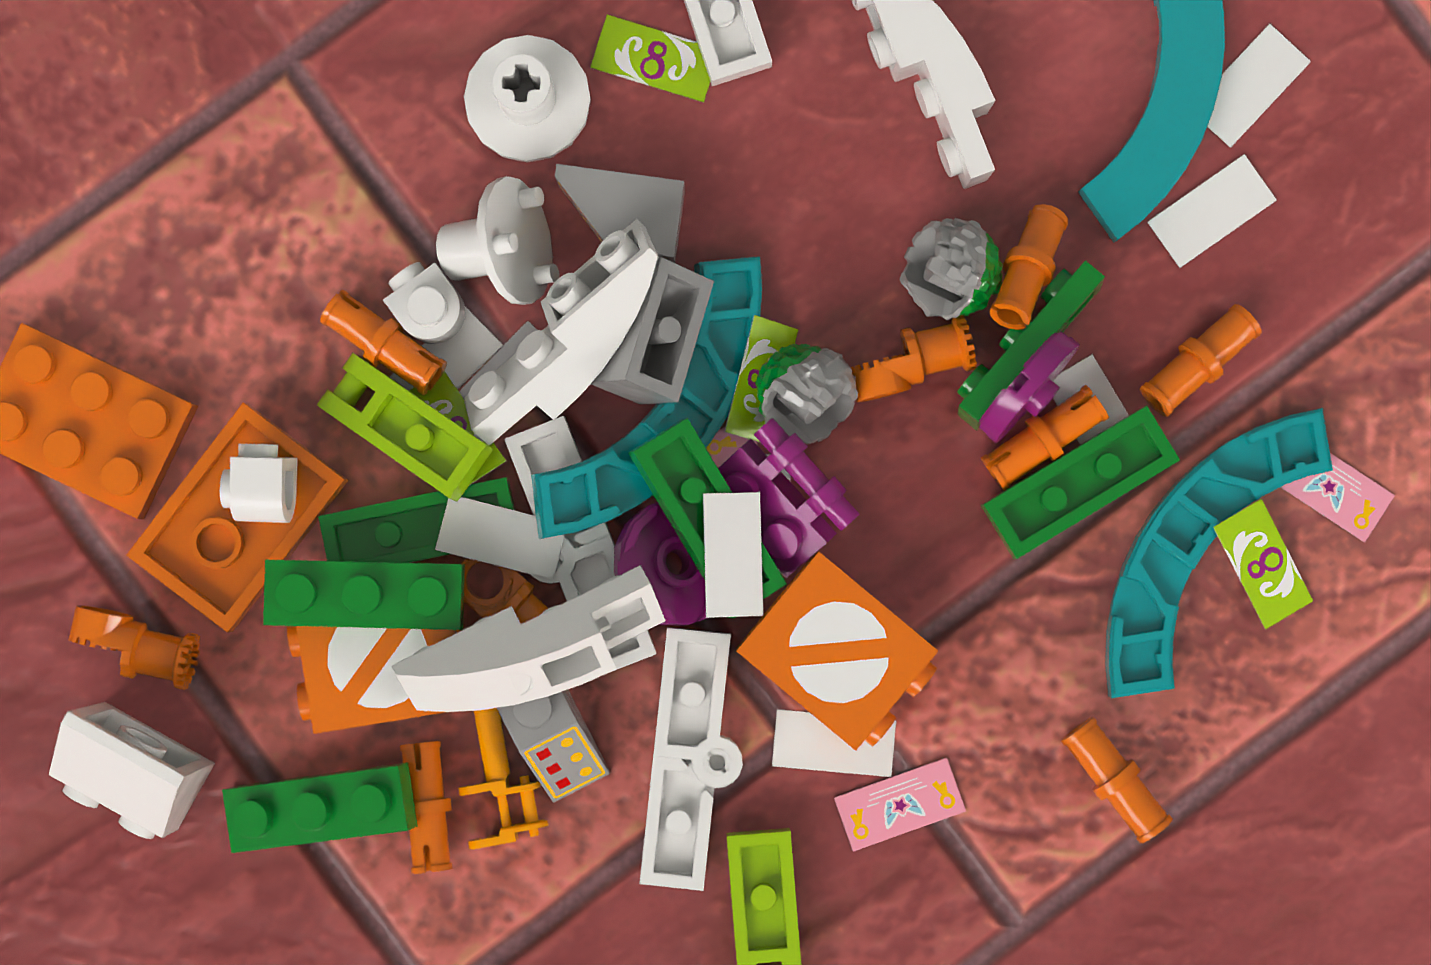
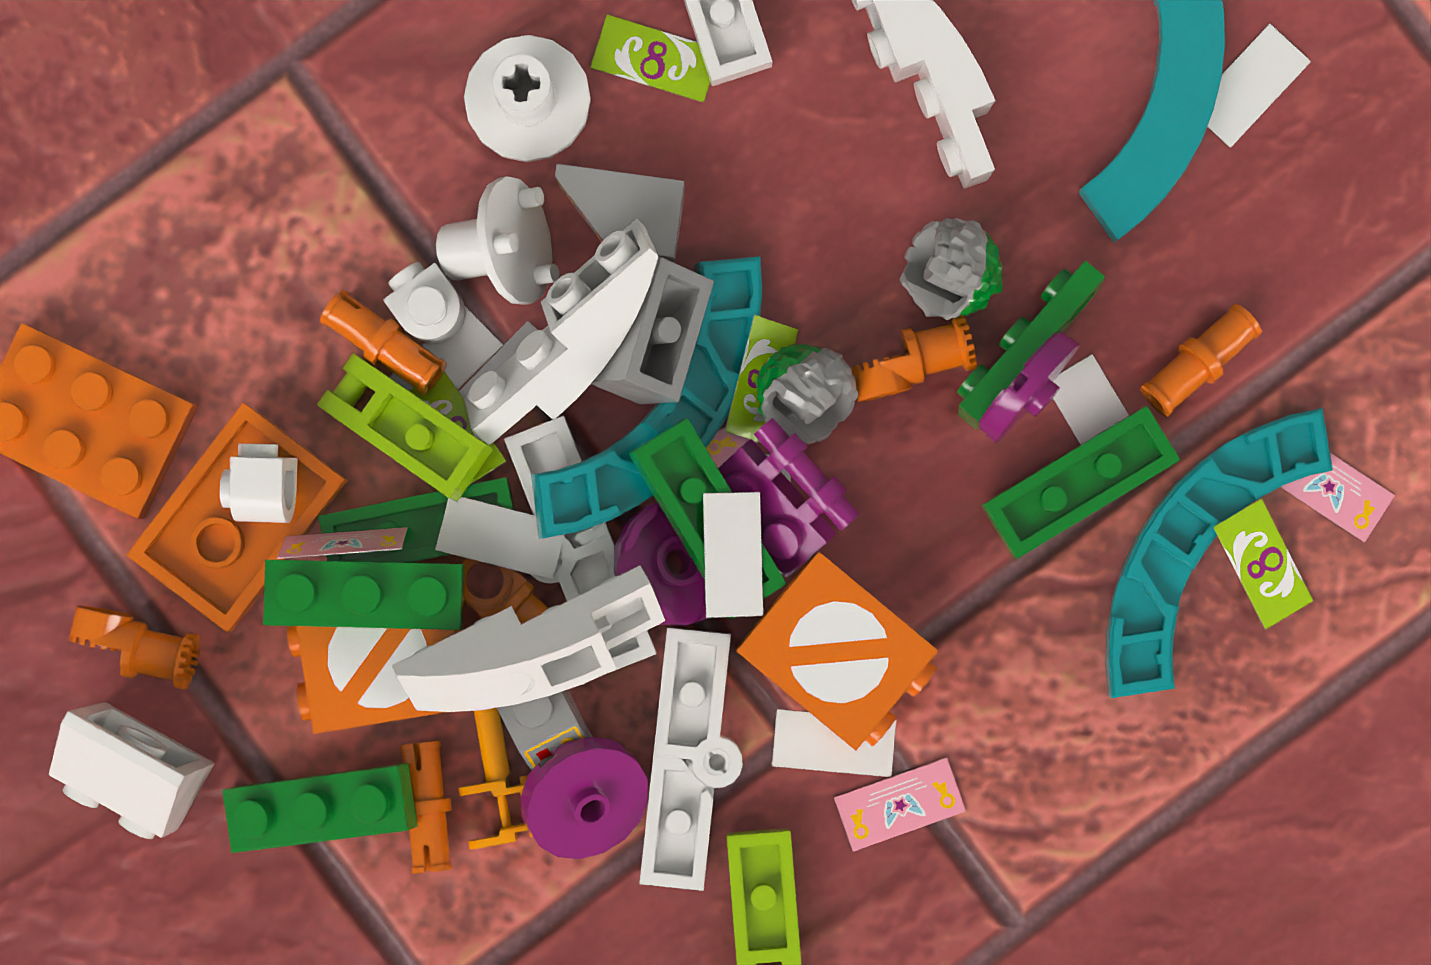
(342, 542): none -> bright pink sticker
(581, 773): none -> magenta plate
(1029, 267): orange pin -> none
(1044, 437): orange pin -> none
(1116, 780): orange pin -> none
(1212, 211): white sticker -> none

